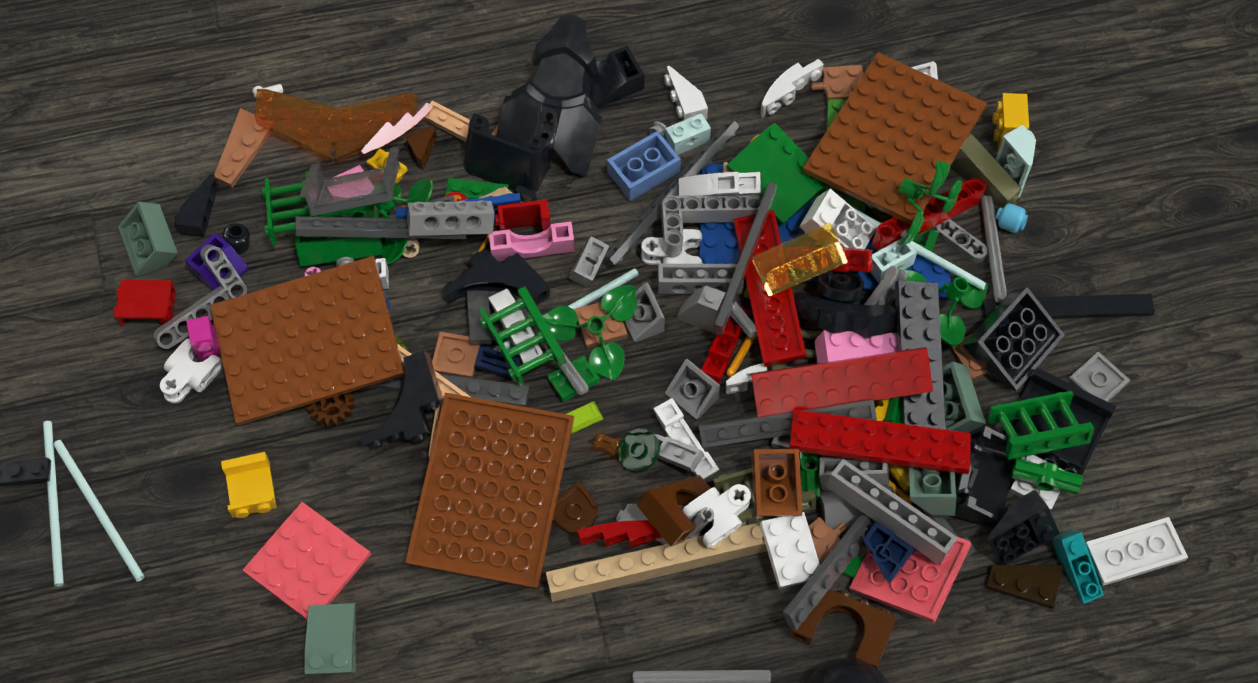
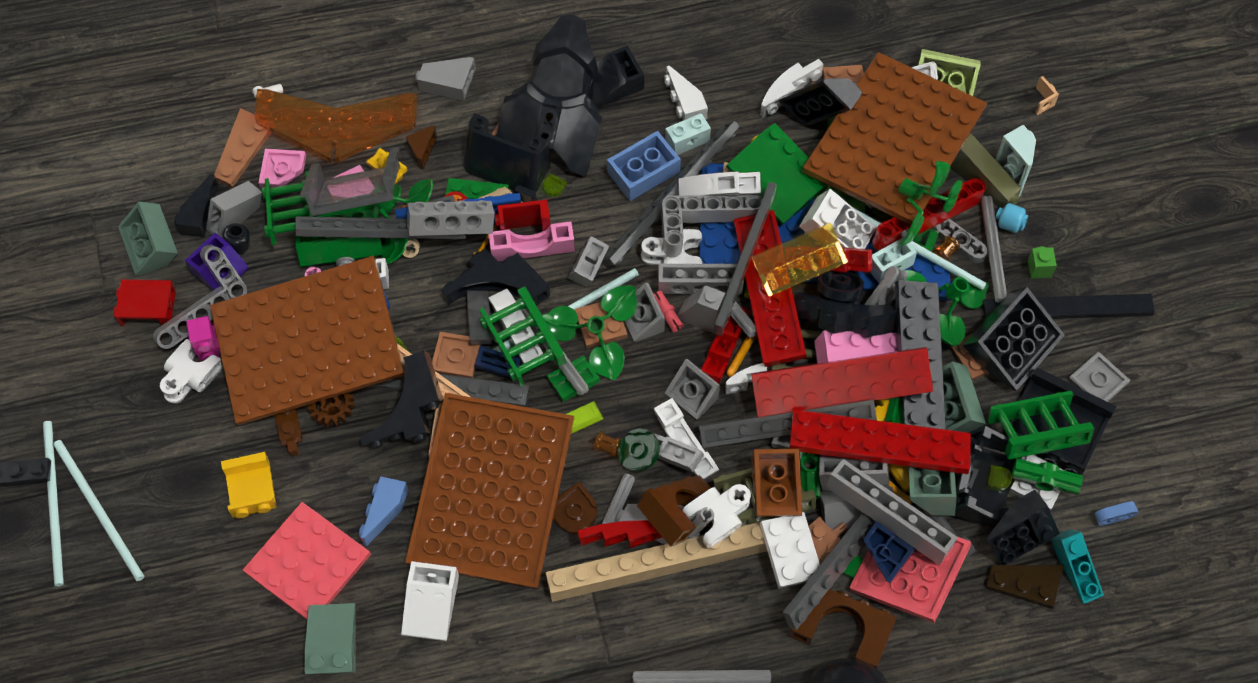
(232, 207): none -> light grey slope
(281, 166): none -> bright pink plate
(289, 430): none -> reddish brown hinge
(386, 505): none -> medium blue slope
(390, 133): slope -> none
(429, 601): none -> white slope
(447, 77): none -> light grey slope
(448, 121): light nougat plate -> none
(554, 186): none -> clear neon green tile
(619, 498): none -> light grey axle
(658, 126): light grey bush -> none
(668, 312): none -> coral pin
(821, 100): none -> black slope
(947, 248): none -> clear orange bush
(953, 70): none -> yellowish green slope
(999, 478): none -> clear neon green tile
(1009, 115): yellow brick -> none
(1042, 262): none -> bright green brick
(1048, 92): none -> light nougat bracket
(1116, 513): none -> medium blue beam
(1136, 551): white plate -> none

